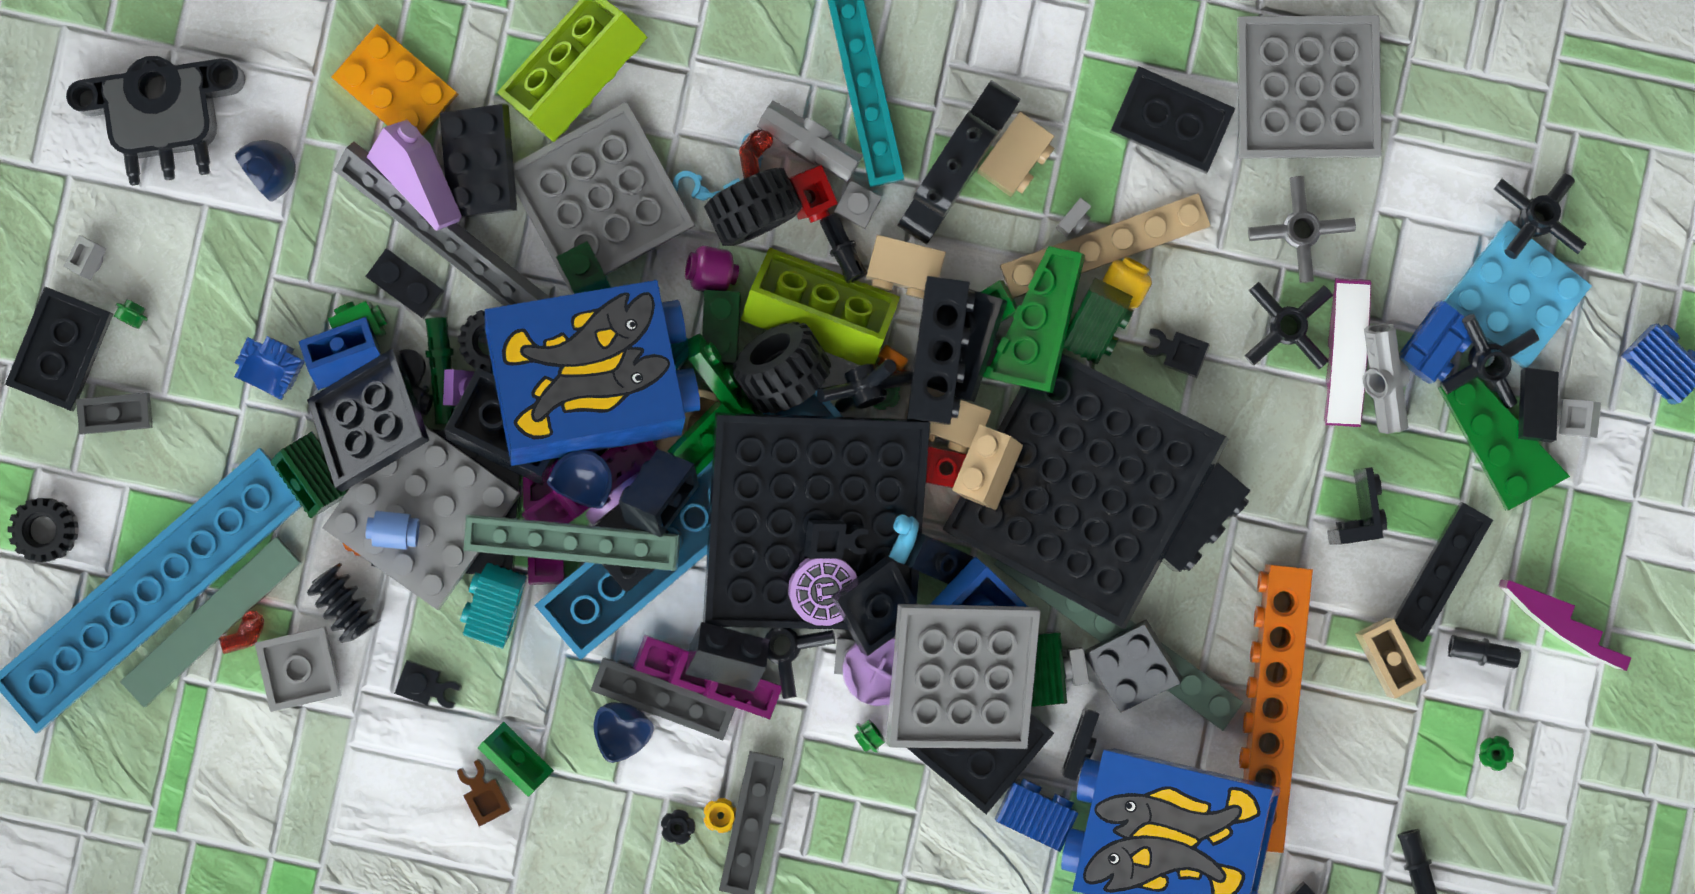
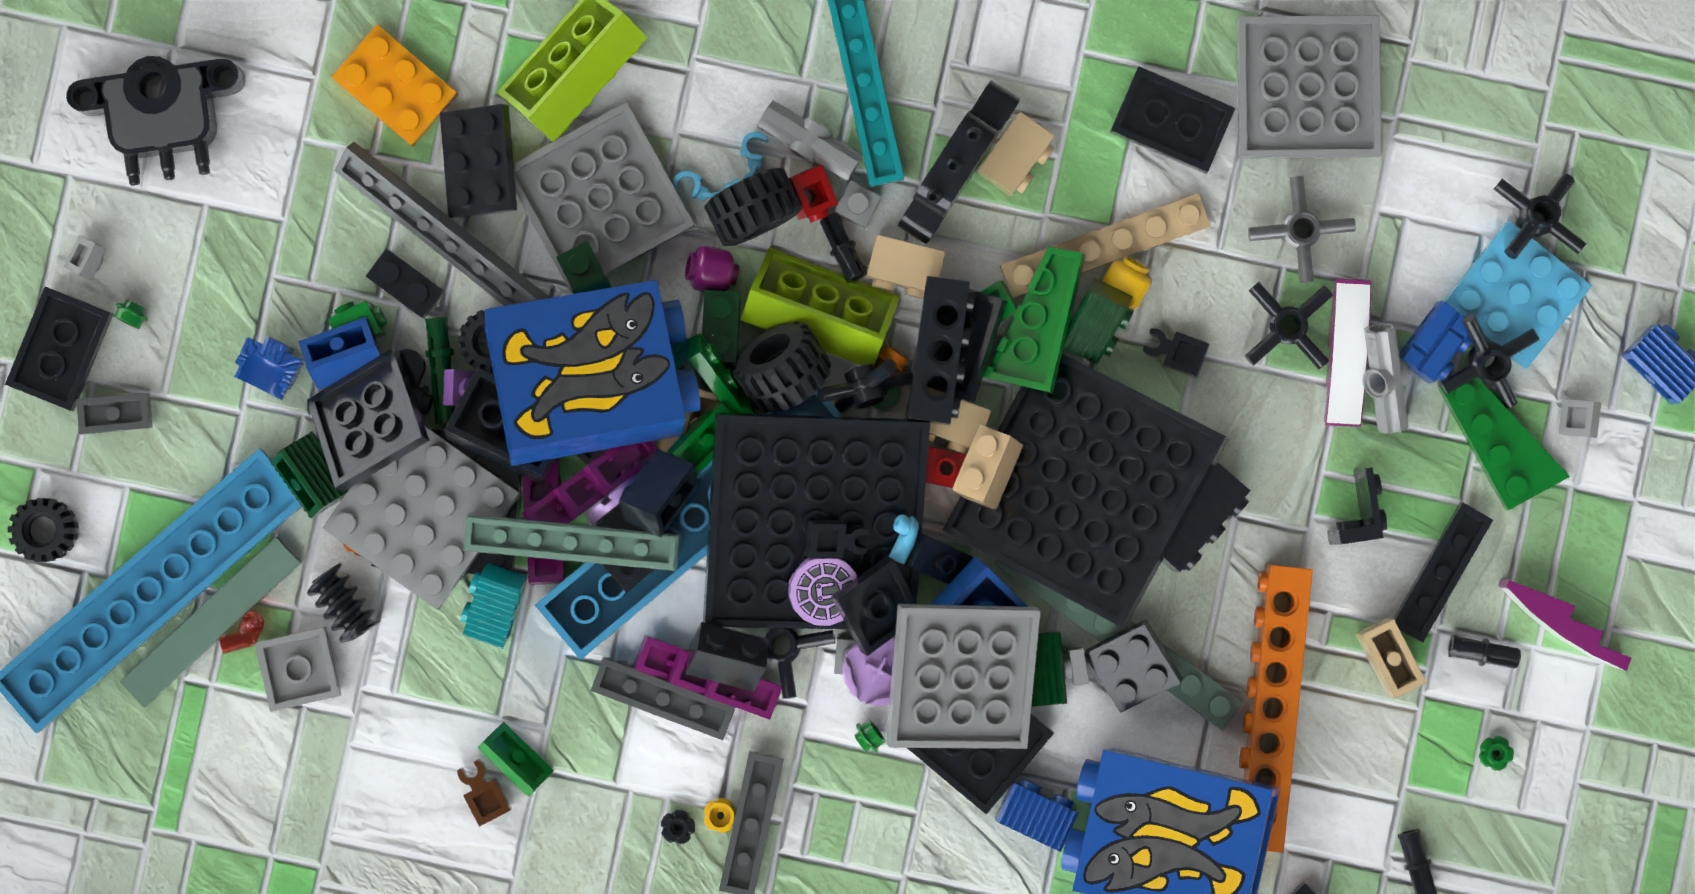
(268, 167): dark blue helmet -> none
(393, 530): medium blue brick -> none
(415, 172): lavender slope -> none
(421, 684): black plate -> none
(582, 478): dark blue helmet -> none
(621, 731): dark blue helmet -> none
(752, 149): clear red arm -> none
(1075, 218): light grey plate -> none
(1081, 745): black plate -> none
(1538, 405): black tile -> none

